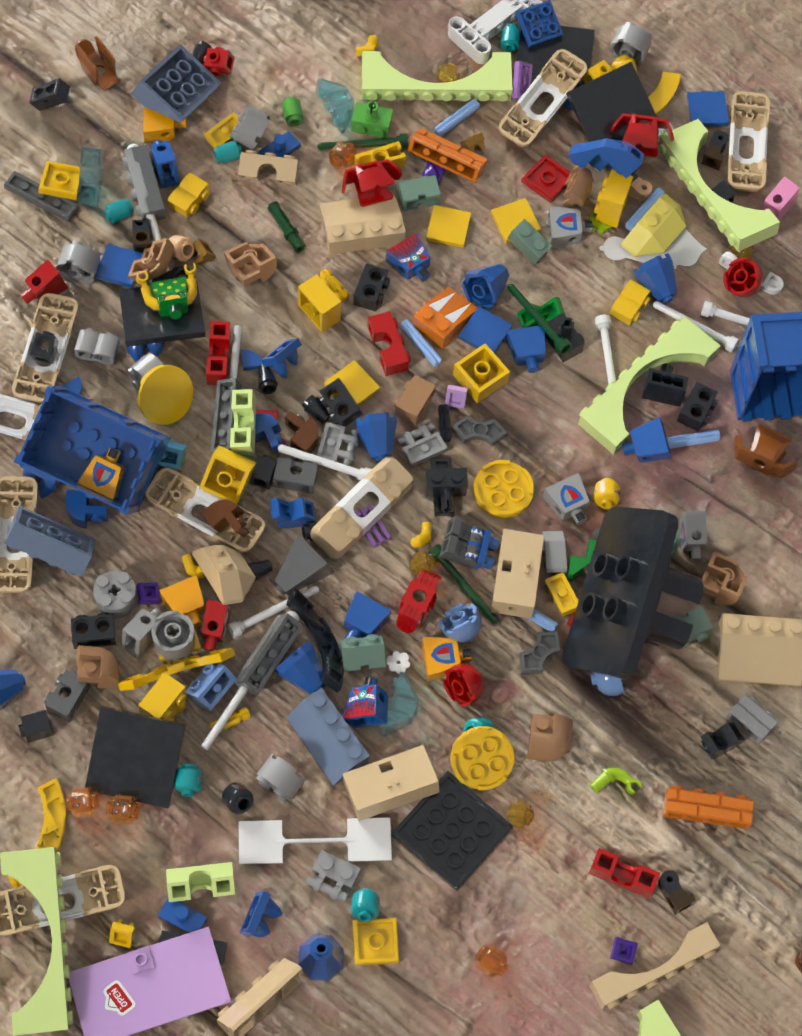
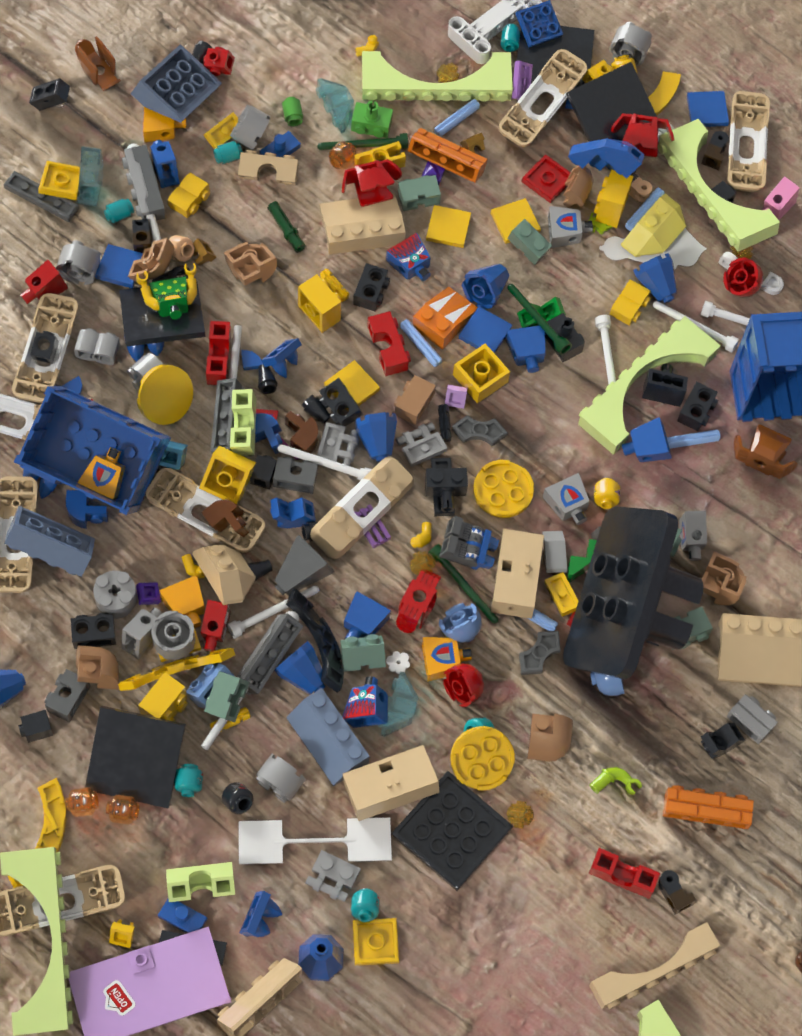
(225, 696): none -> sand green brick
(491, 960): clear orange head -> none
(623, 950): dark purple tile -> none

